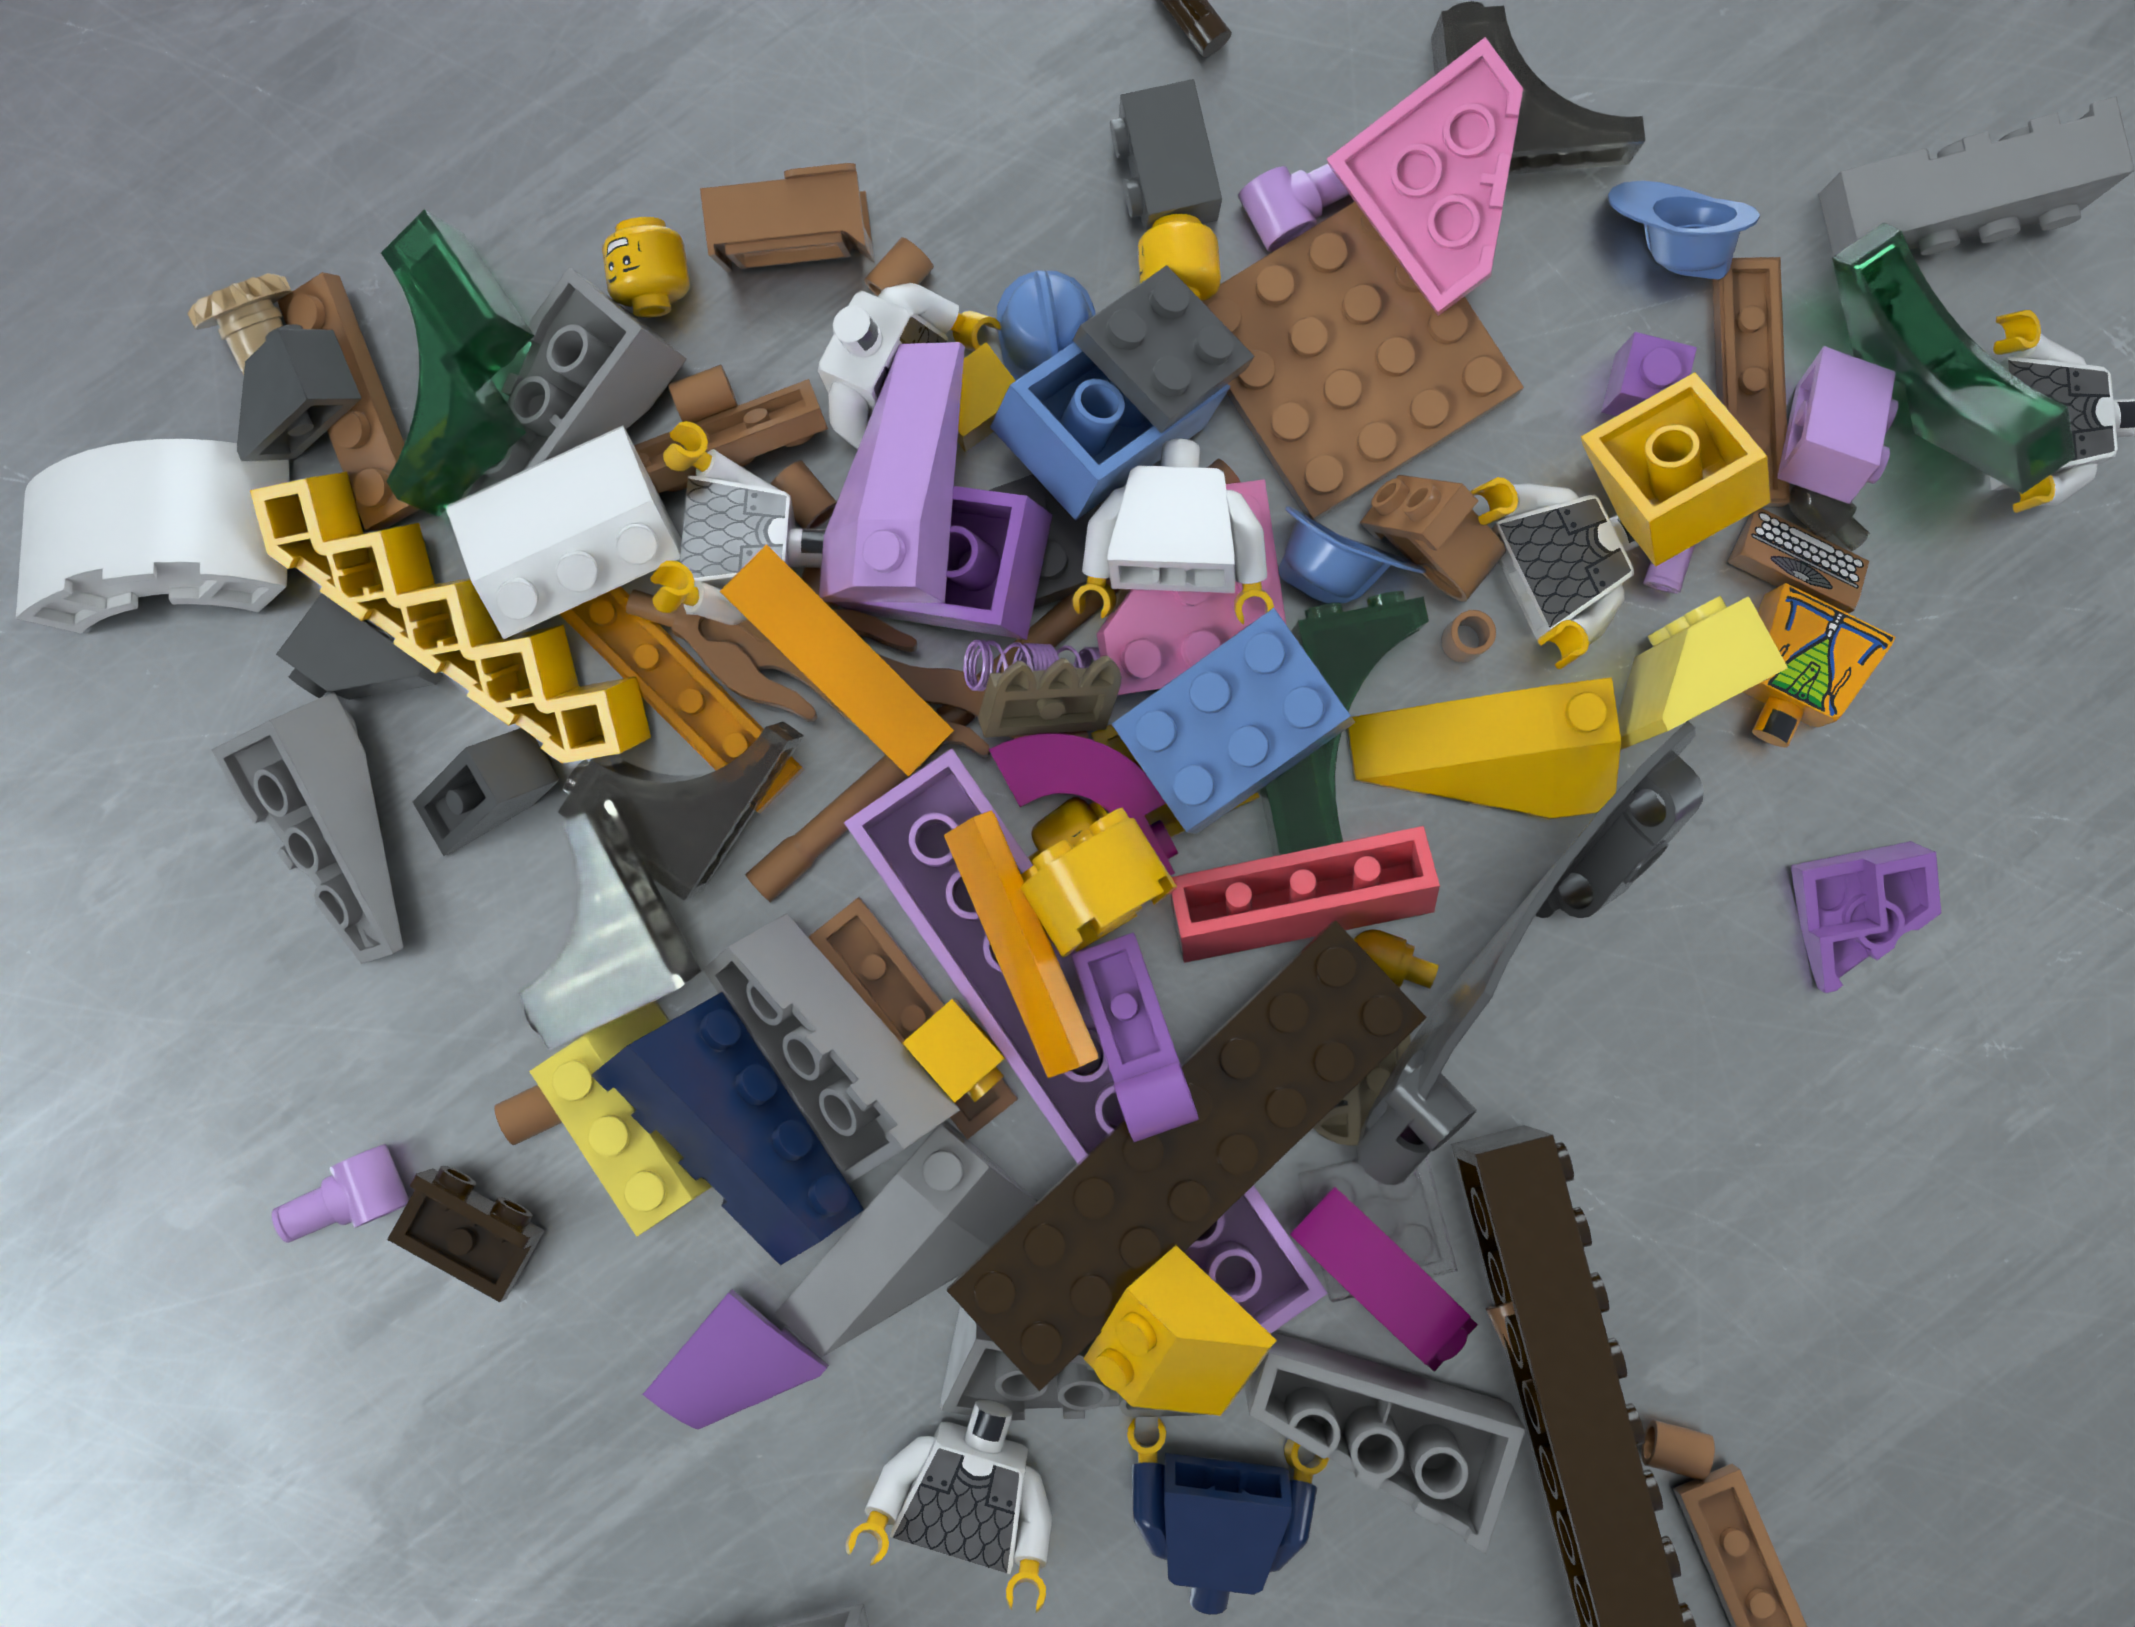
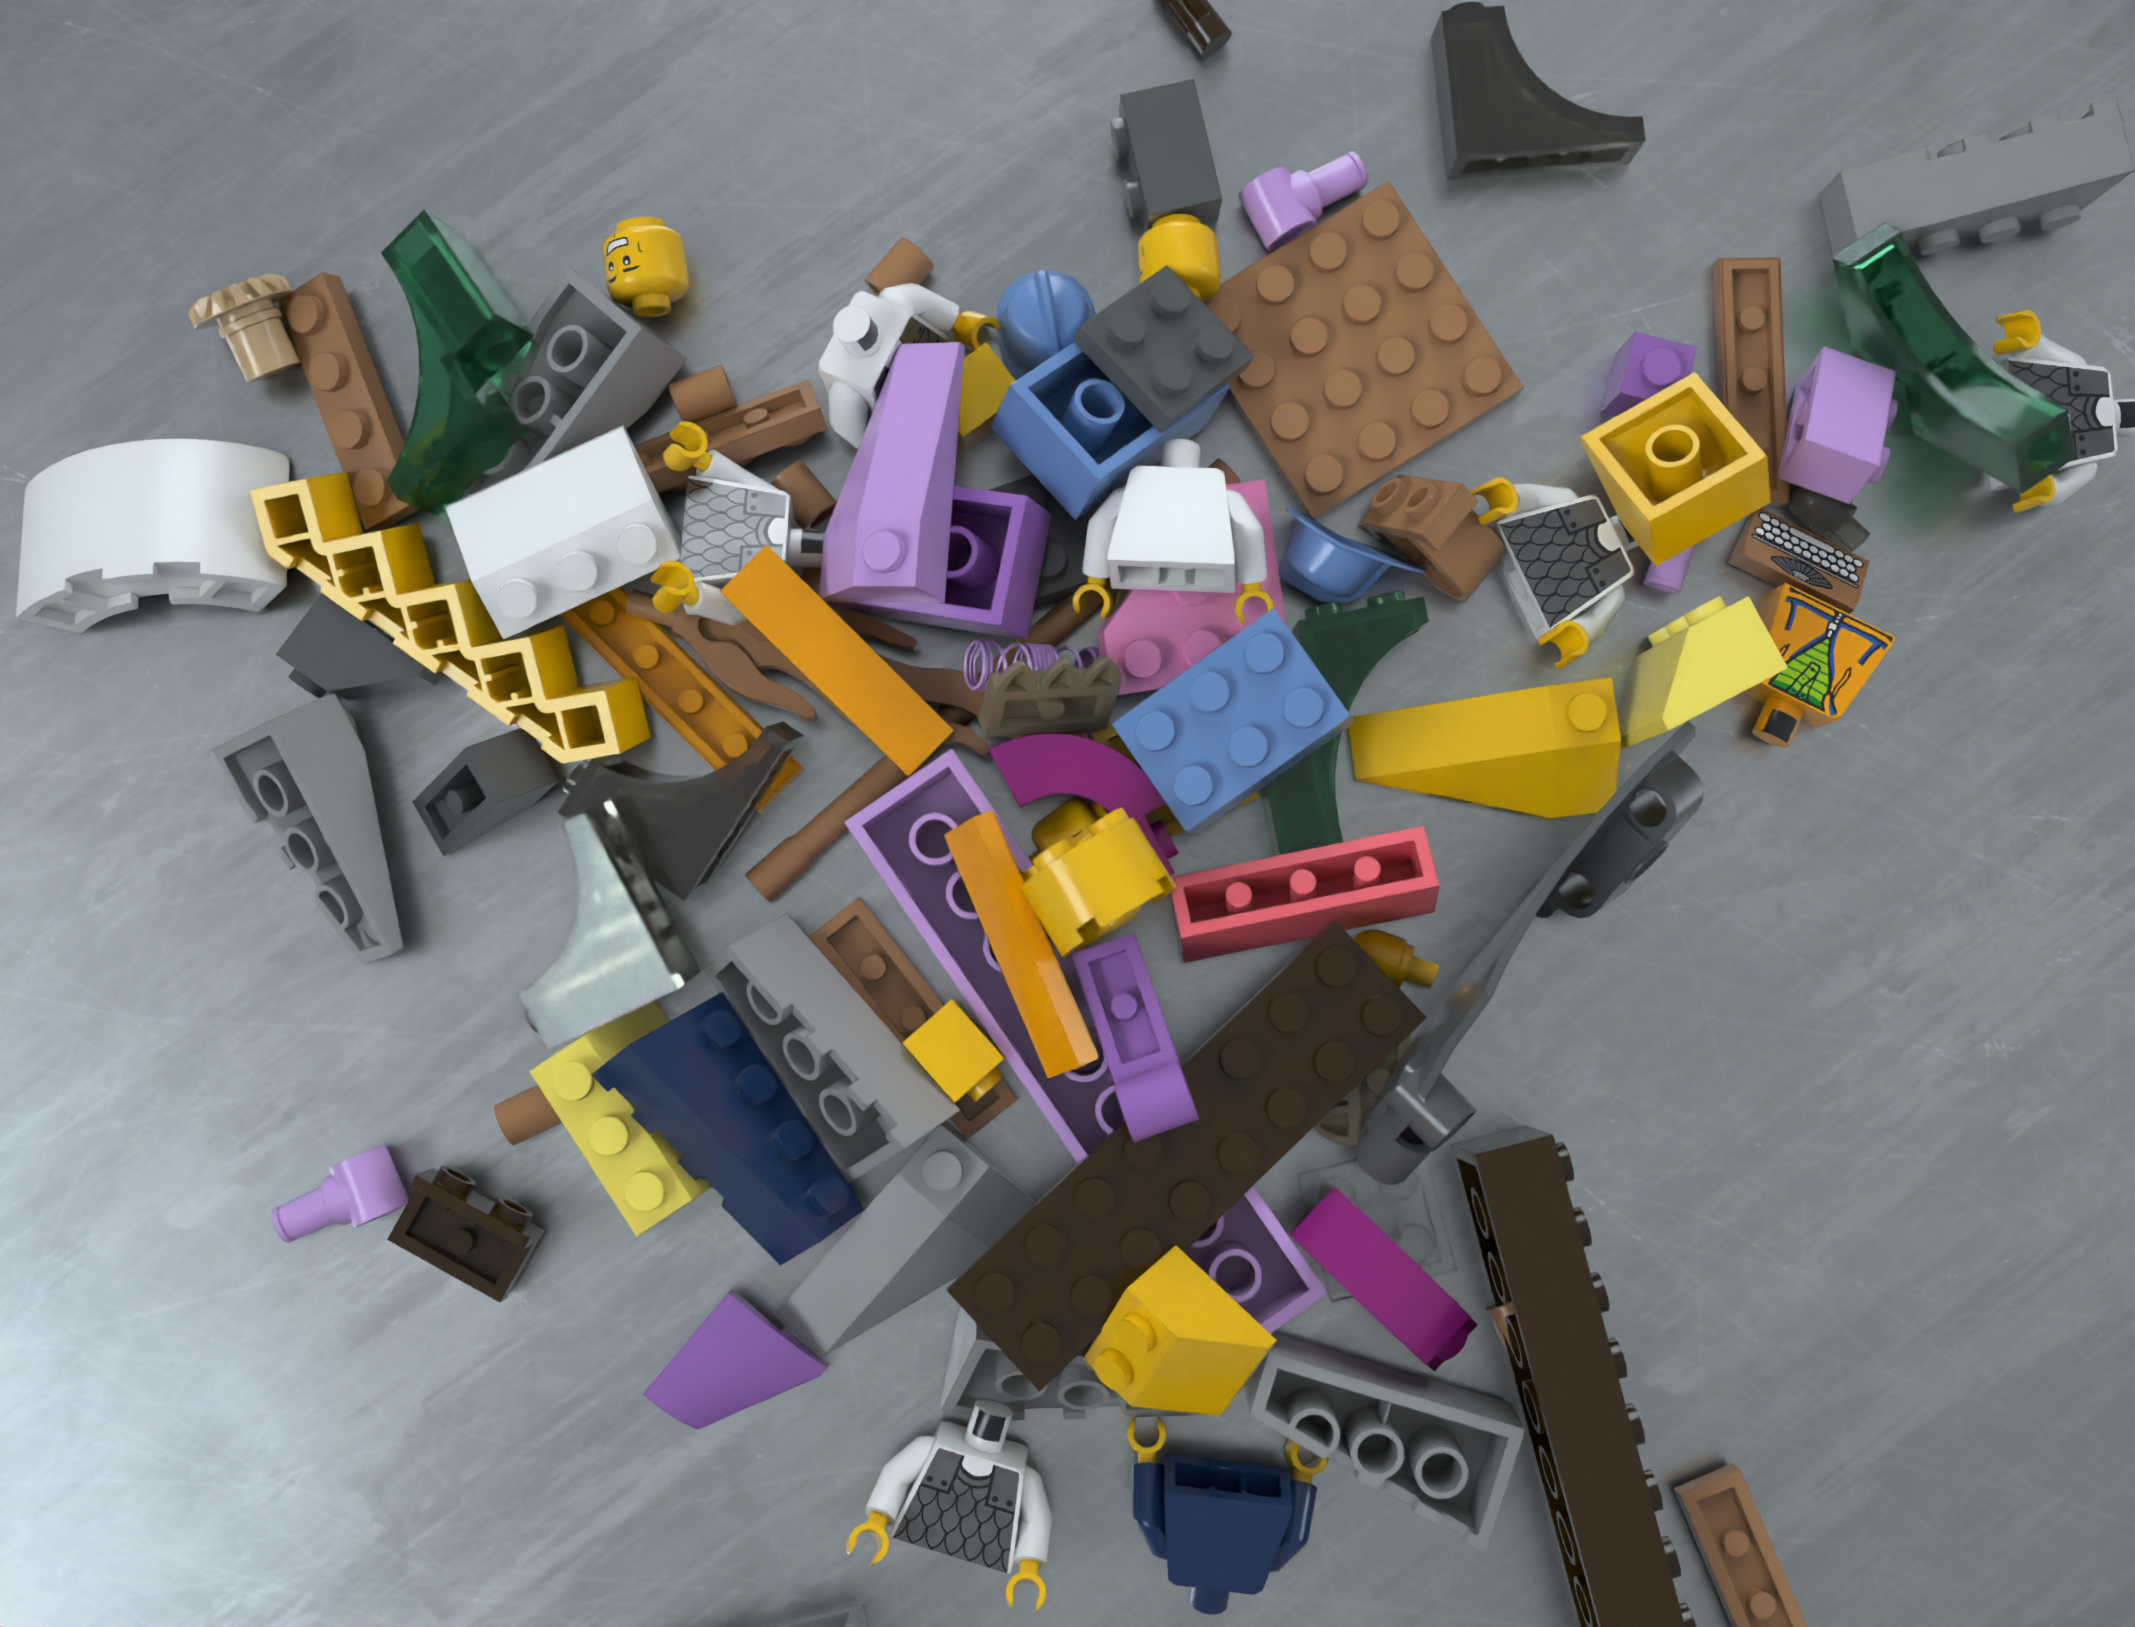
(292, 393): dark grey slope -> none
(788, 220): medium nougat piece -> none
(1439, 173): bright pink plate -> none
(1480, 623): medium nougat hinge -> none
(1678, 1450): medium nougat hinge -> none
(1685, 228): medium blue piece -> none
(1863, 905): medium lavender slope -> none

